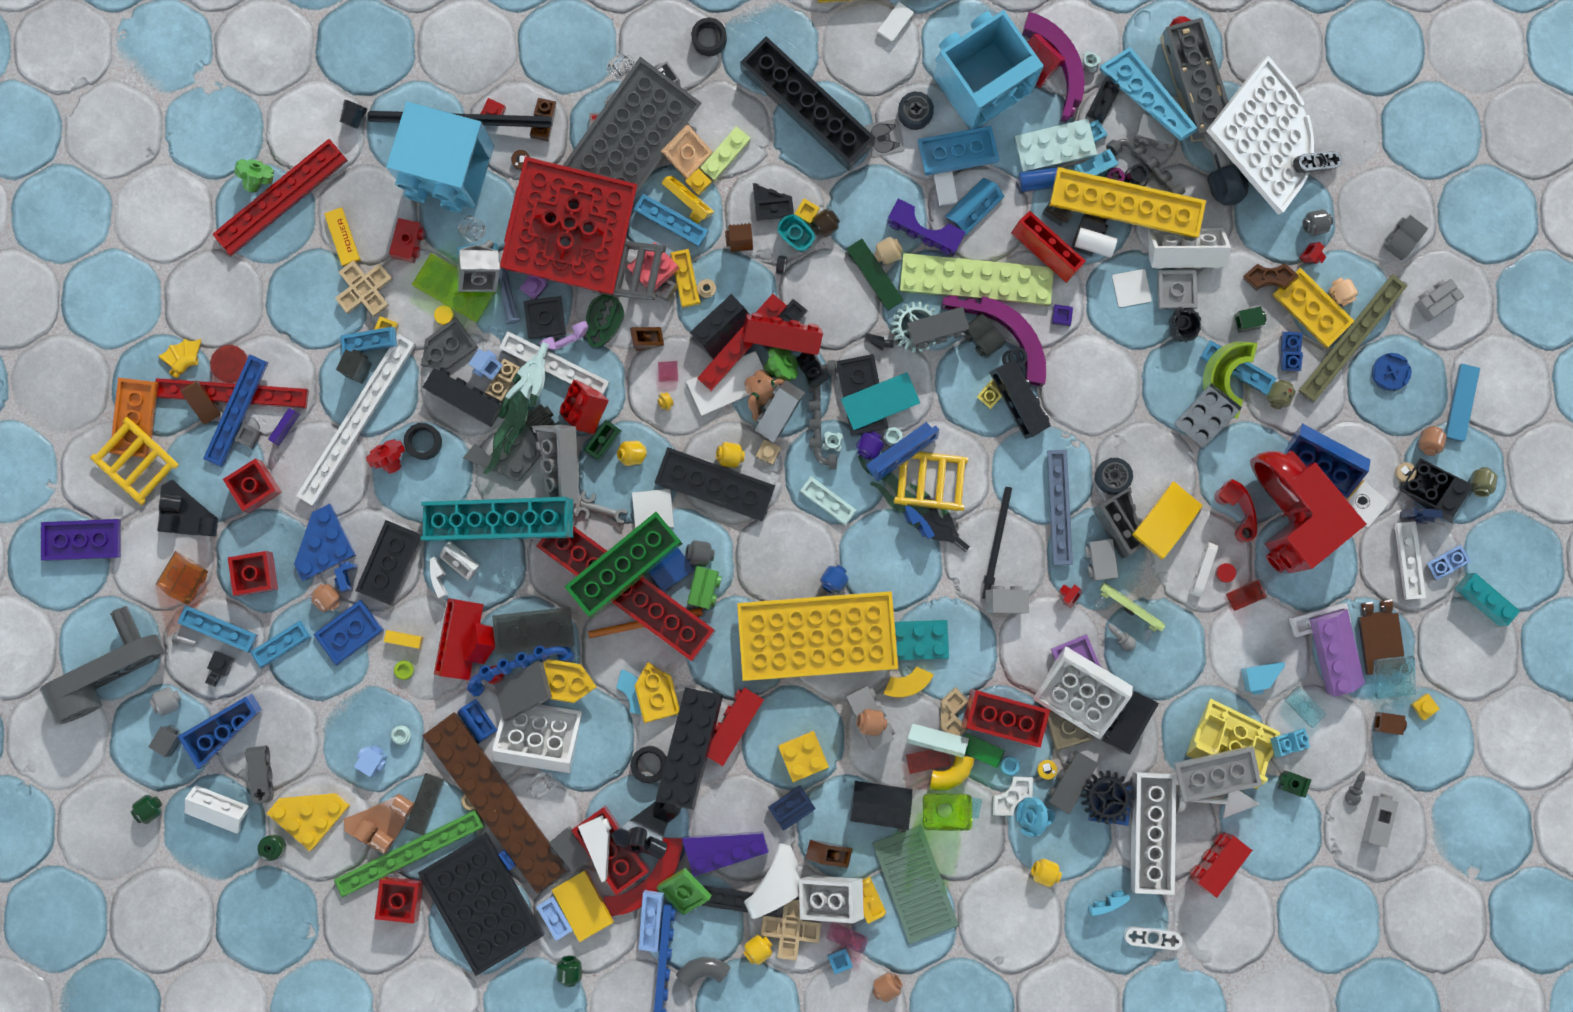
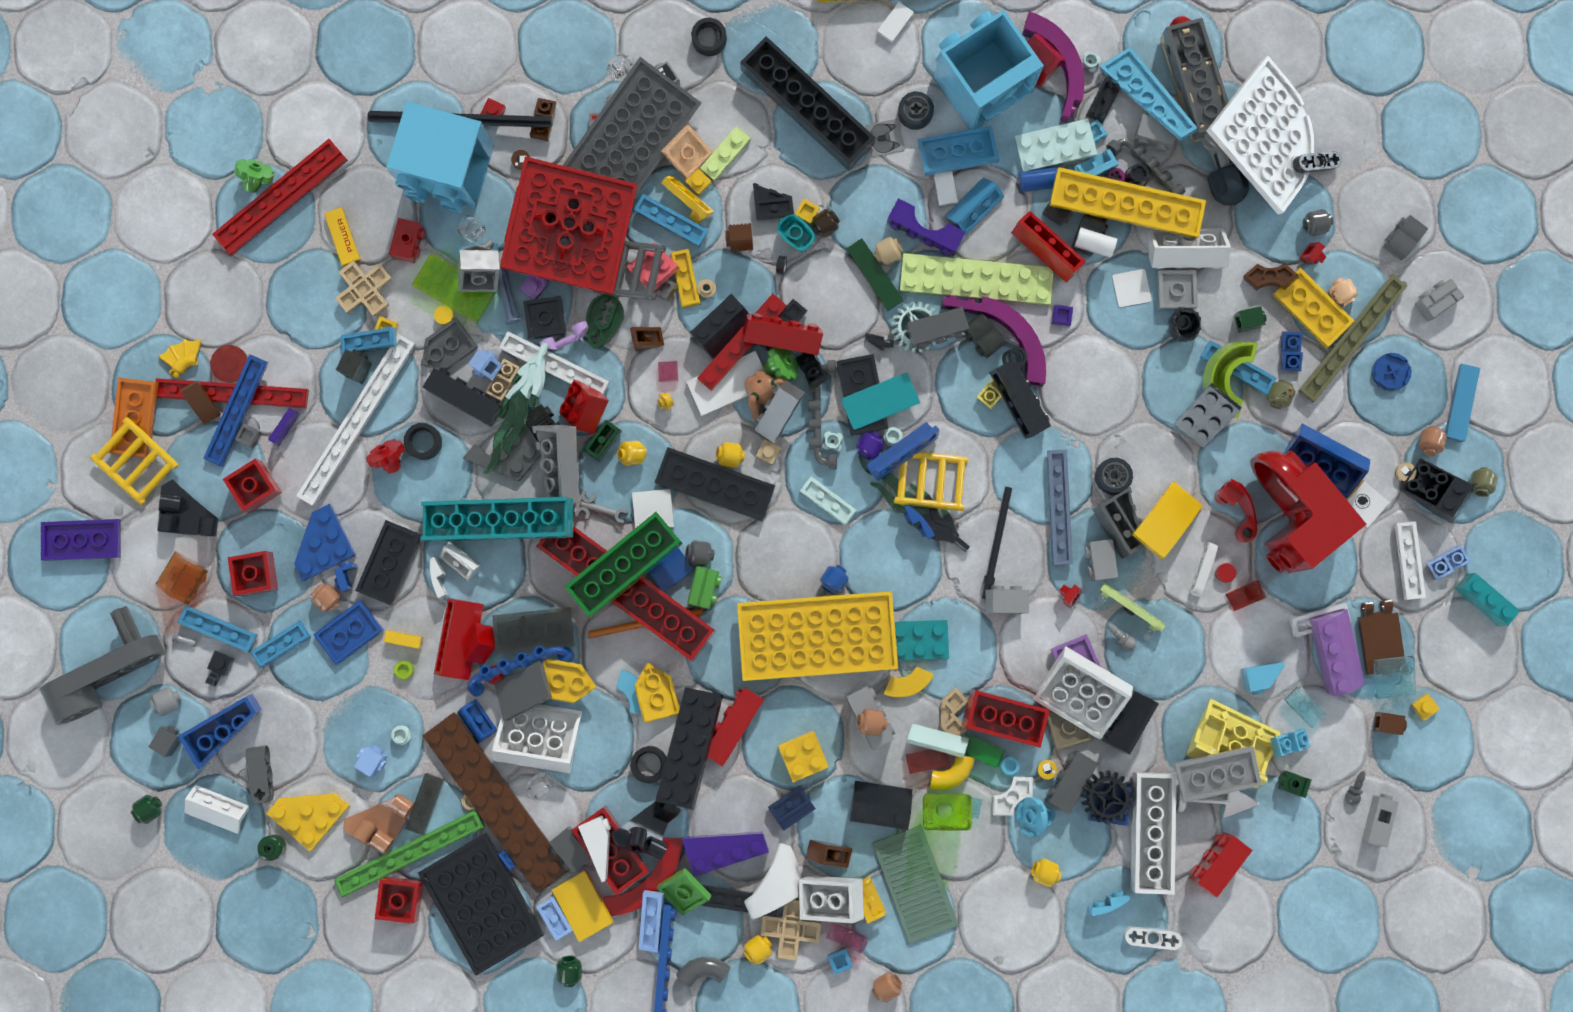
(352, 113): black piece -> none
(1421, 516): dark blue plate -> none

